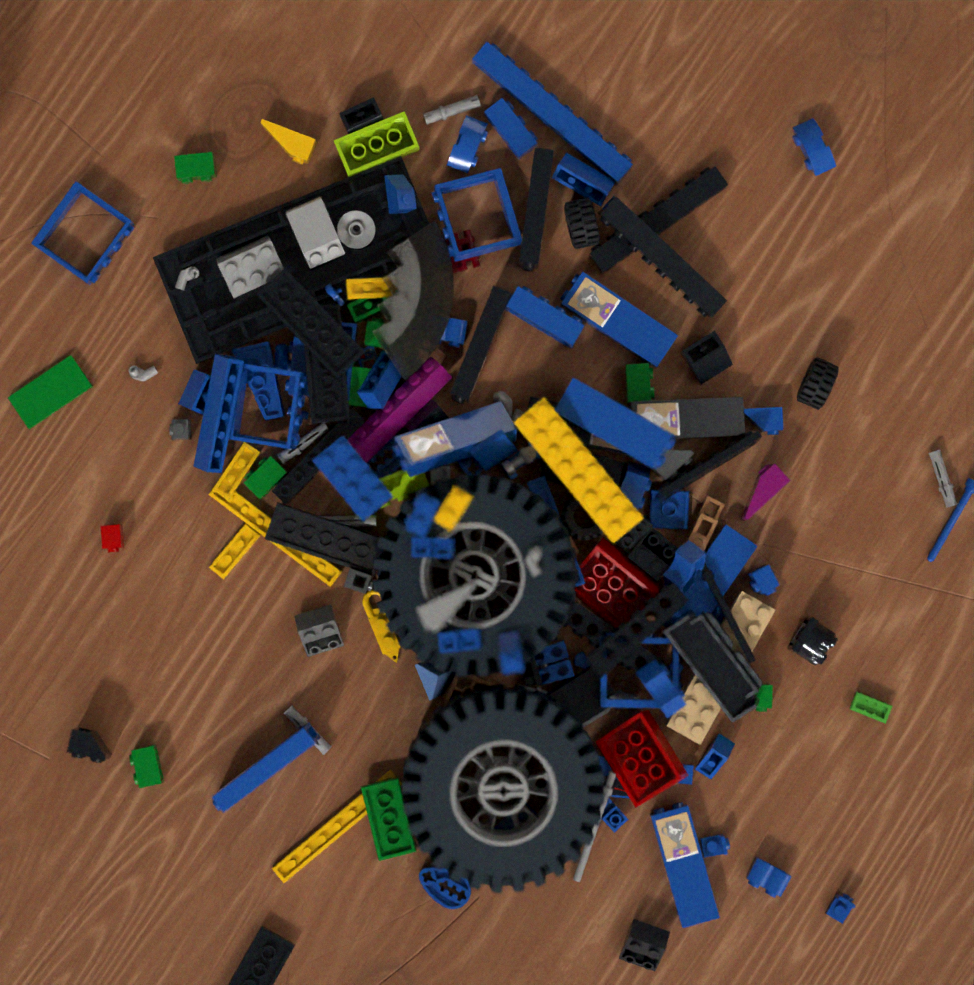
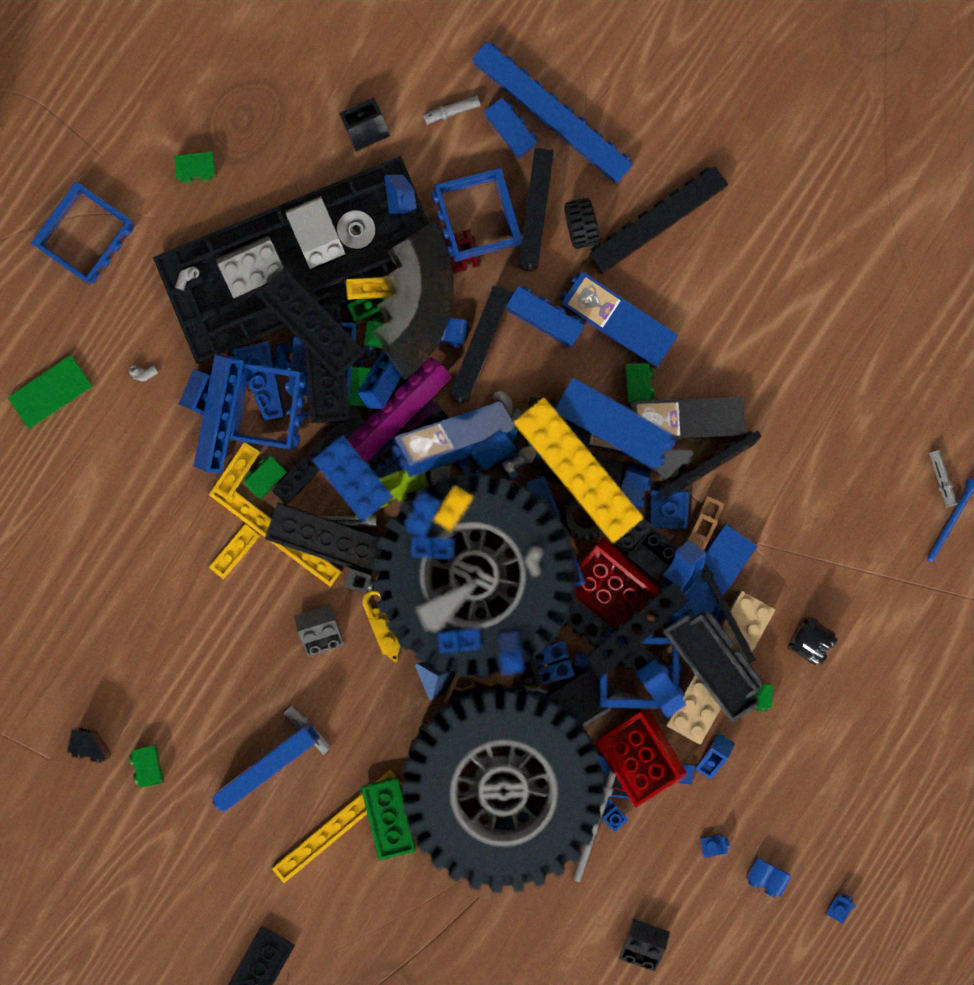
(112, 537): red brick -> none
(180, 429): dark grey brick -> none
(295, 144): yellow slope -> none
(322, 429): light grey pin -> none
(334, 294): blue piece -> none
(377, 144): lime slope -> none
(442, 897): blue piece -> none
(464, 151): blue brick -> none
(583, 179): blue brick -> none
(662, 256): black brick -> none
(684, 865): blue brick -> none
(707, 357): black slope -> none
(763, 580): blue brick -> none
(766, 419): blue slope -> none
(766, 485): magenta slope -> none
(817, 155): blue brick -> none
(817, 383): black tyre -> none
(870, 707): bright green plate -> none

